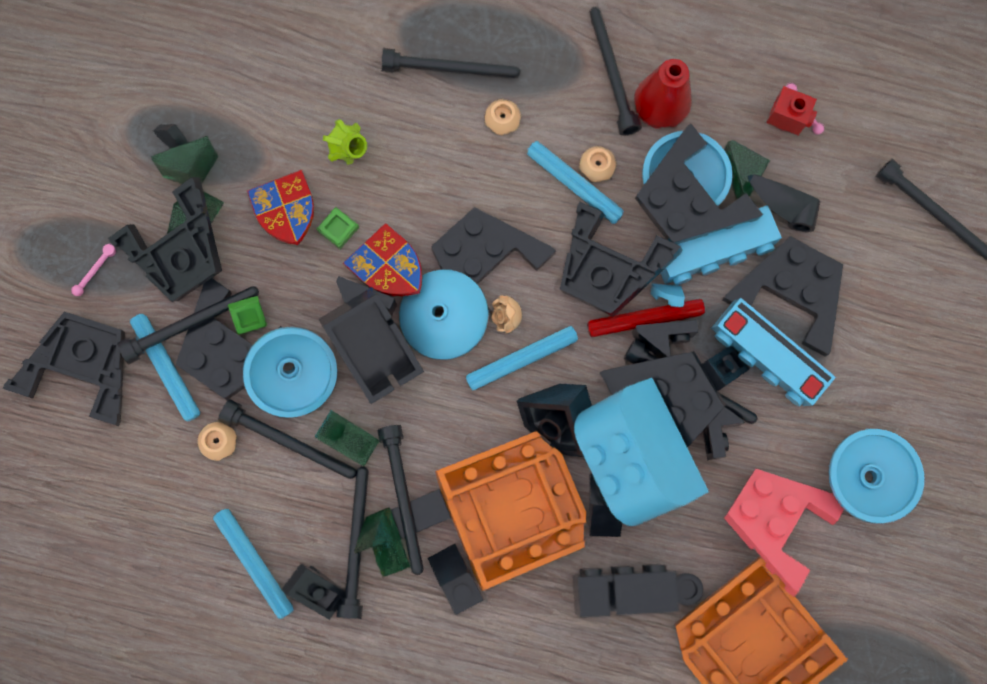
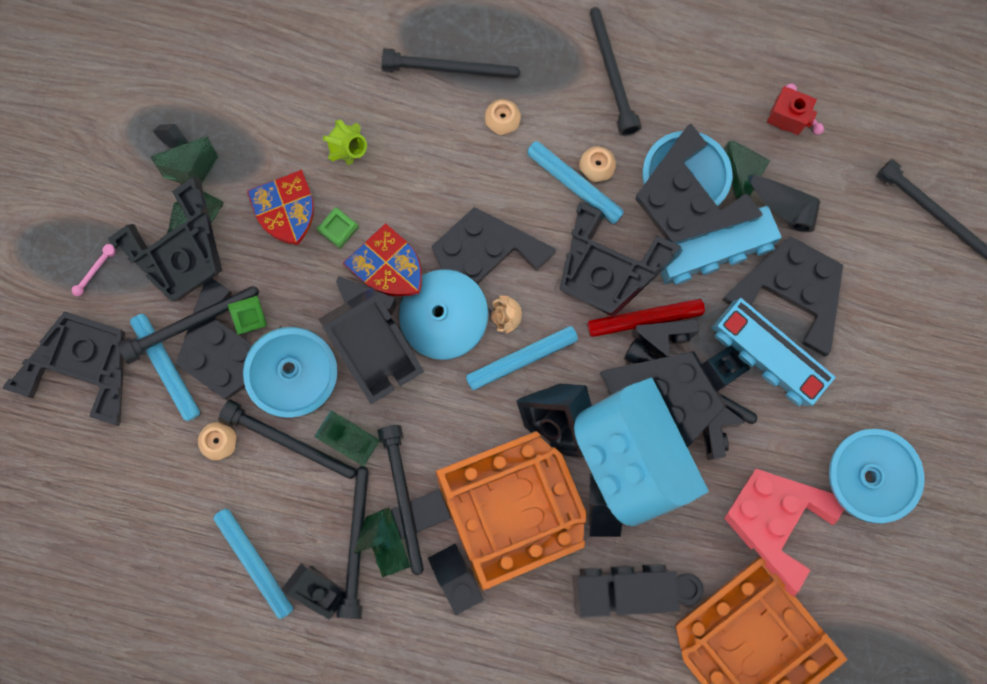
(665, 95): red cone -> none
(672, 293): medium azure tile -> none

